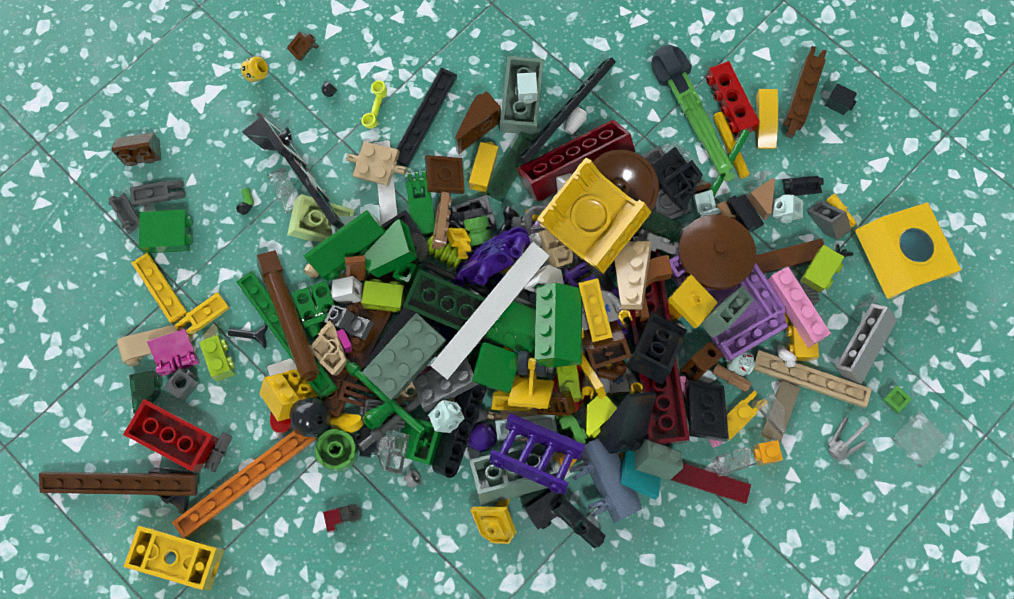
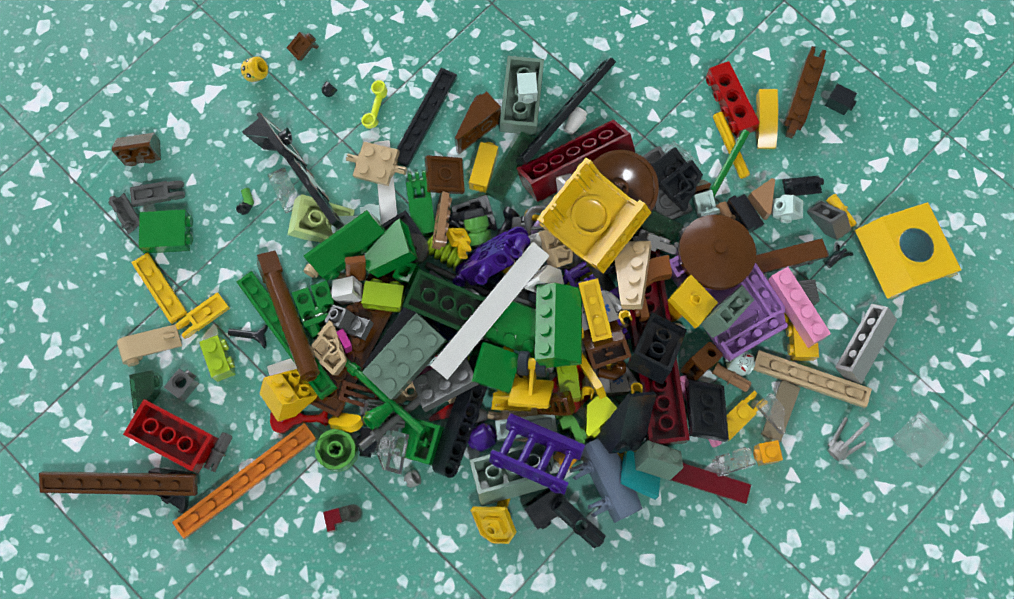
(172, 352): dark pink hinge -> none
(194, 563): yellow plate -> none
(310, 417): black cylinder -> none
(446, 416): light aqua brick -> none
(672, 69): piece -> none
(786, 355): white arm -> none
(822, 269): lime brick -> none
(896, 399): bright green plate -> none

